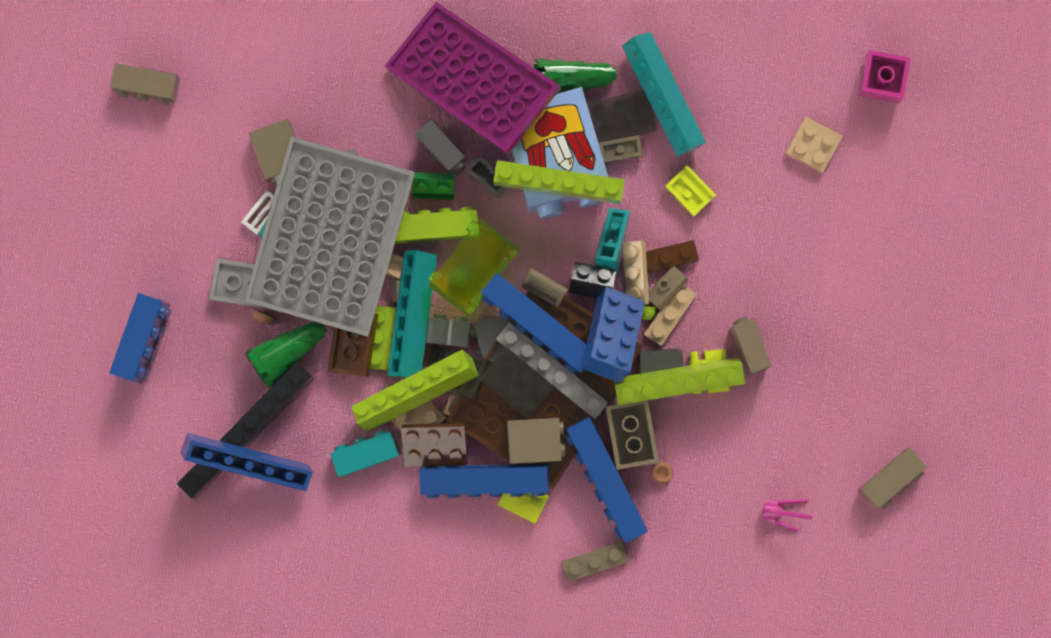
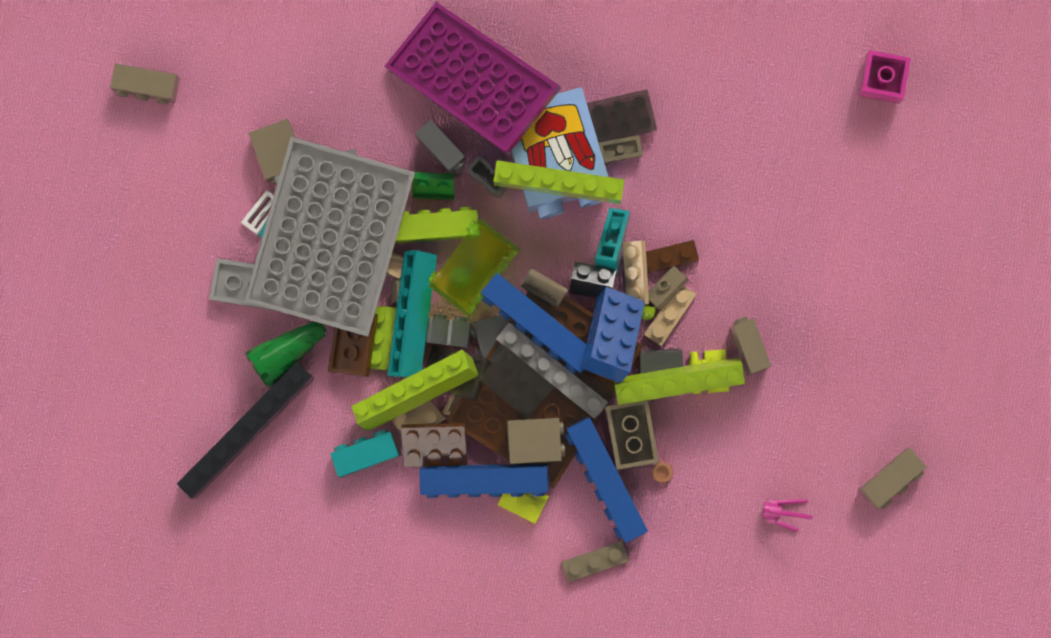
(140, 338): blue brick -> none
(246, 462): blue brick -> none
(262, 317): nougat tile -> none
(576, 74): green cone -> none
(663, 94): teal brick -> none
(690, 191): neon yellow plate -> none
(814, 145): tan plate -> none

